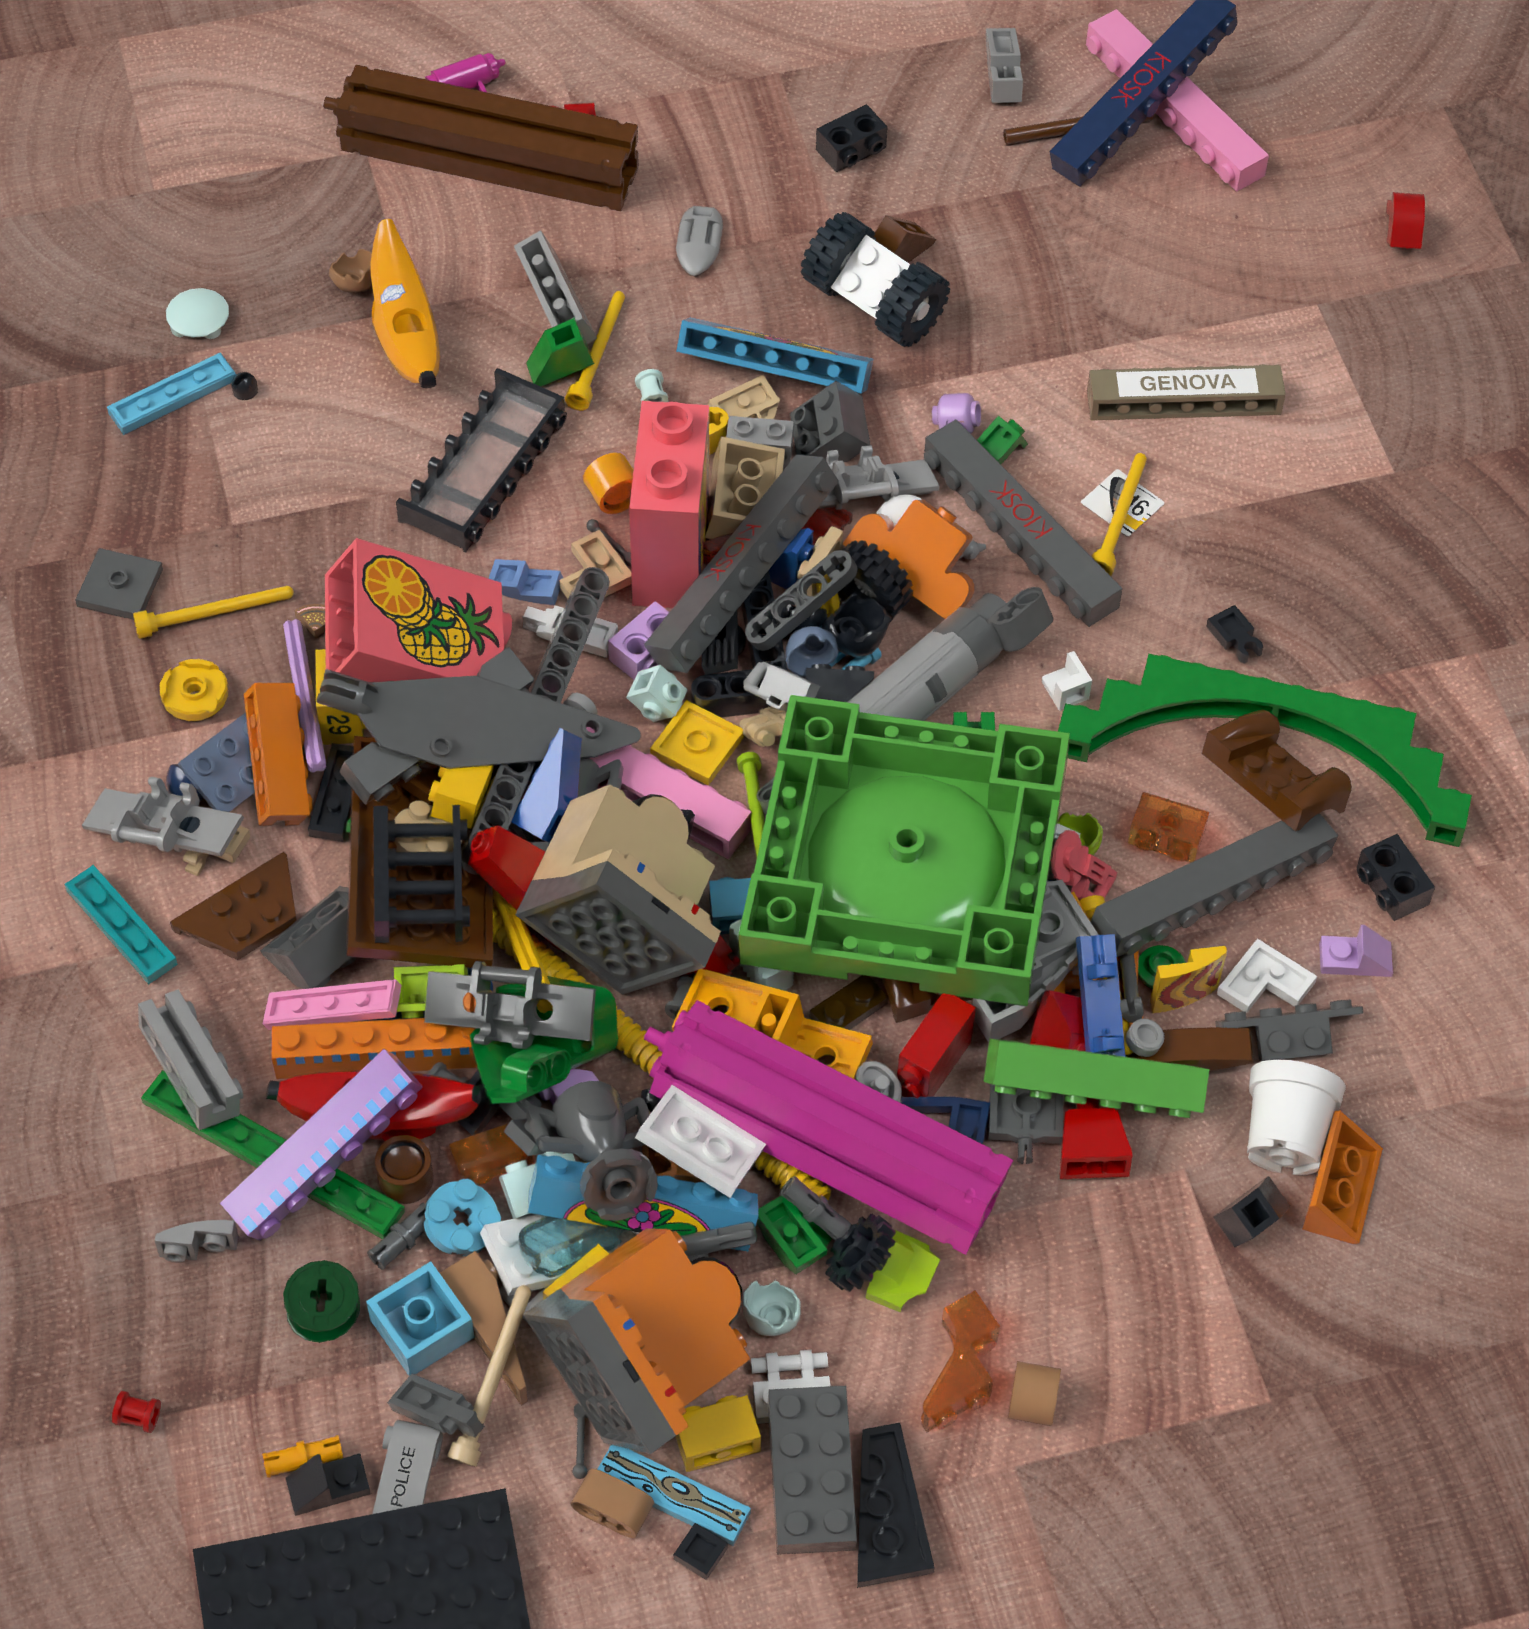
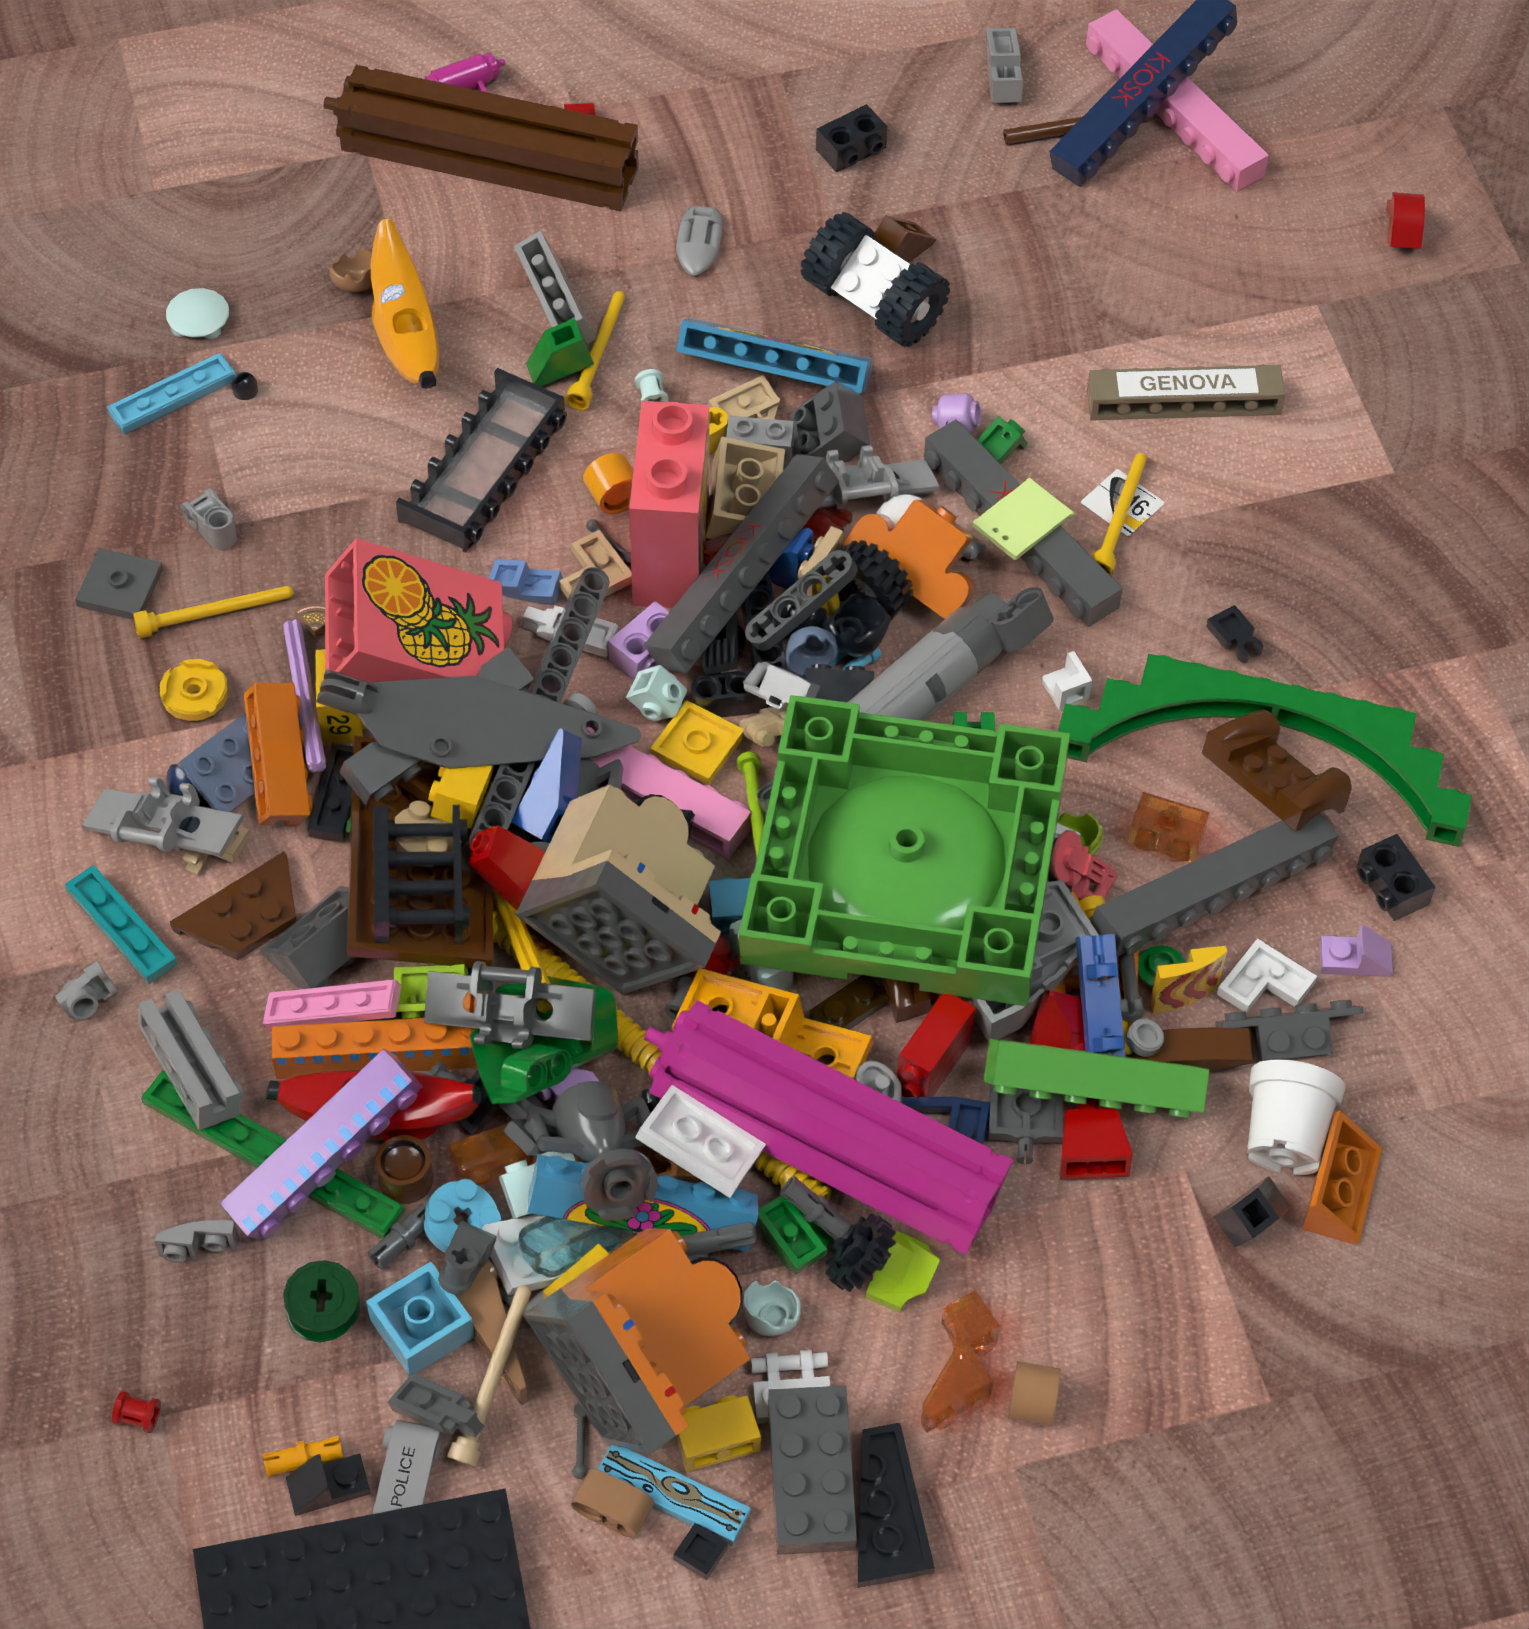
(81, 994): none -> light grey plate
(211, 520): none -> light grey piece
(465, 1258): none -> dark grey piece
(1022, 519): none -> yellowish green container

